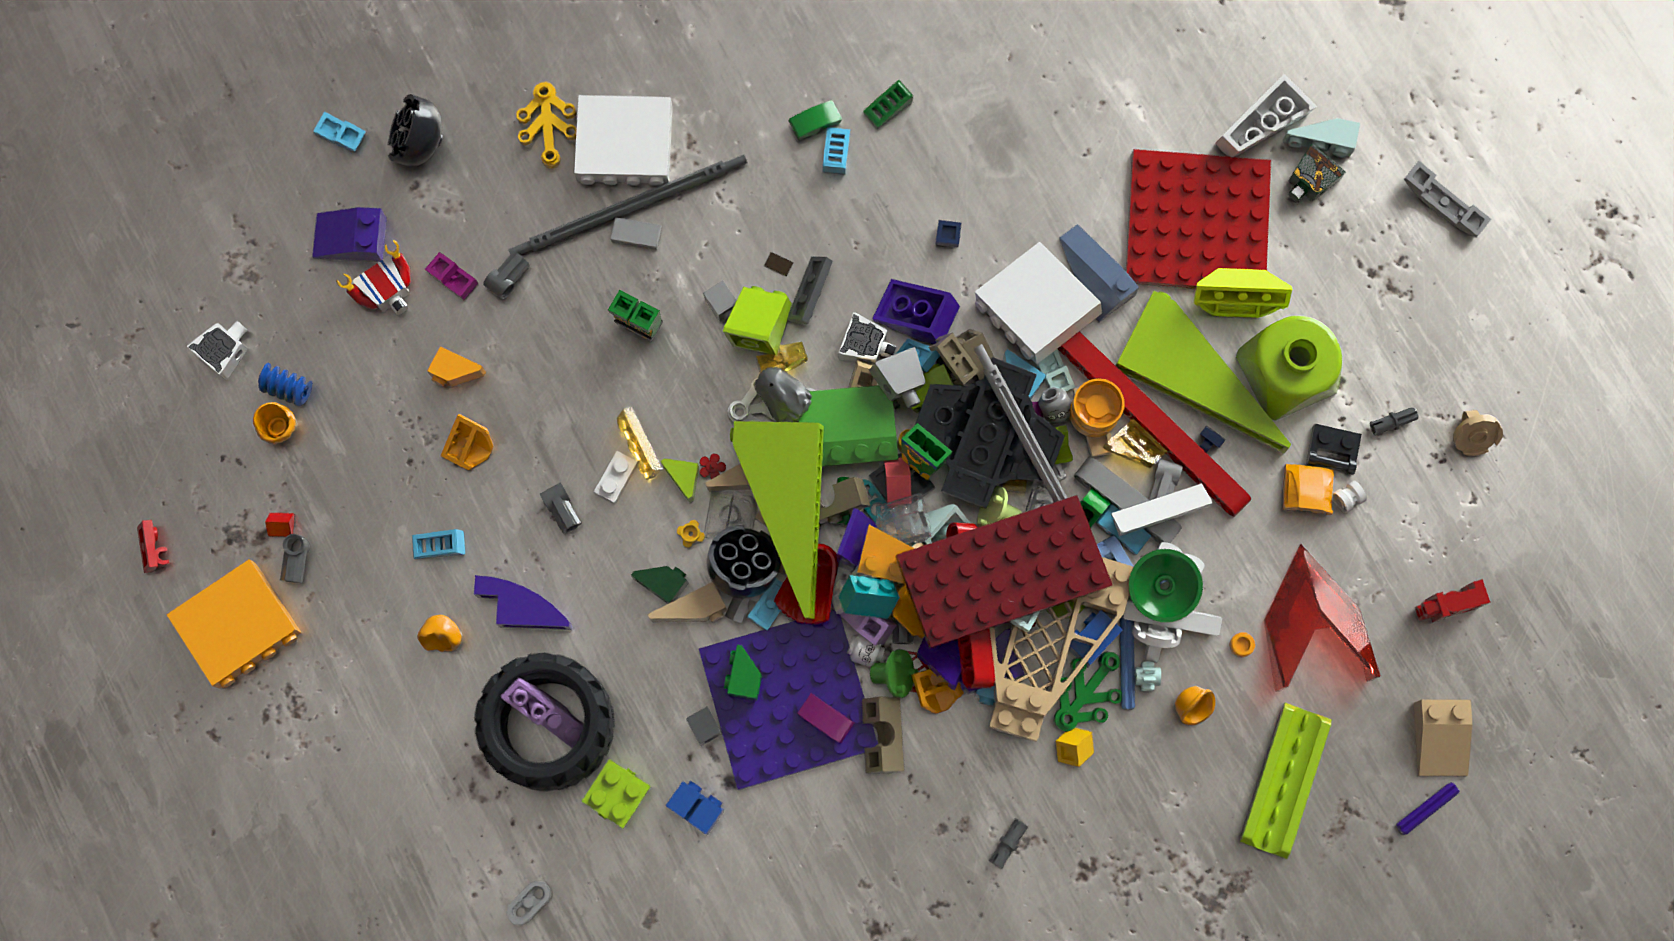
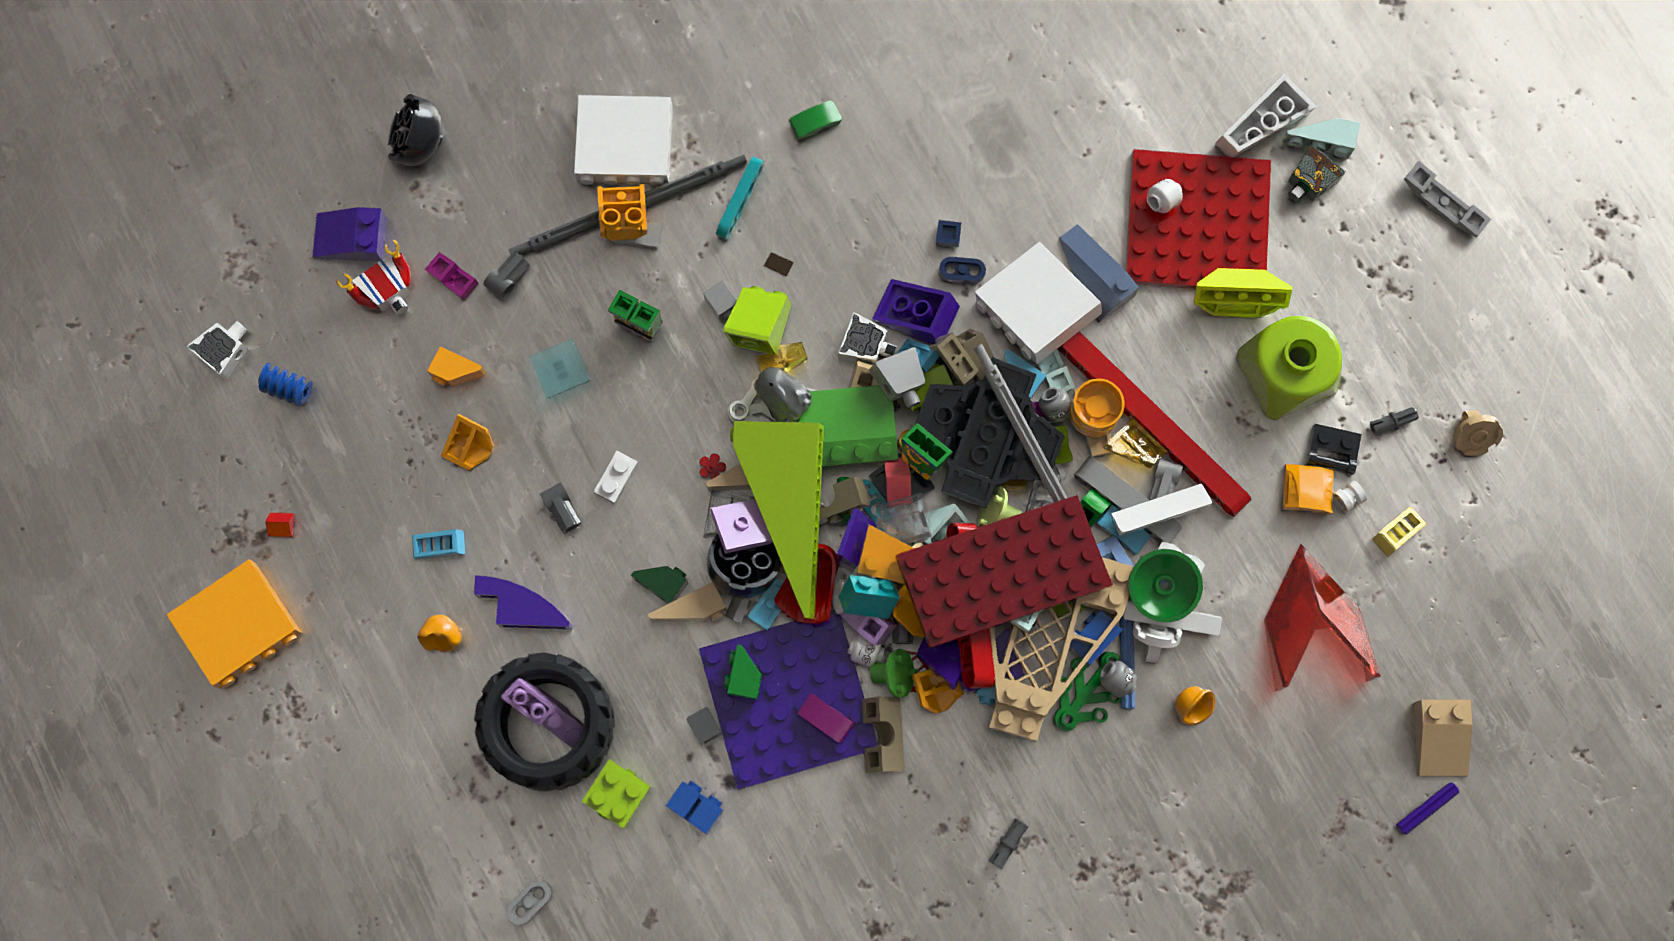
(147, 536): plate -> none
(274, 422): light orange hair -> none
(294, 562): dark grey piece -> none
(339, 132): medium azure slope -> none
(546, 120): yellow plant -> none
(559, 368): none -> clear light blue piece
(622, 212): none -> light orange slope
(638, 443): clear yellow plate -> none
(684, 476): lime slope -> none
(693, 527): yellow plate -> none
(739, 198): none -> teal beam
(740, 526): none -> plate
(809, 290): dark grey plate -> none
(832, 166): medium azure slope -> none
(891, 92): green slope -> none
(962, 270): none -> dark blue plate
(1075, 747): yellow panel -> none
(1118, 678): none -> light grey head
(1147, 676): light aqua gear -> none
(1164, 196): none -> white head
(1179, 362): lime slope -> none
(1211, 438): dark blue tile -> none
(1242, 644): light orange tile -> none
(1286, 781): lime plate -> none
(1388, 541): none -> light yellow slope
(1453, 603): red hips -> none

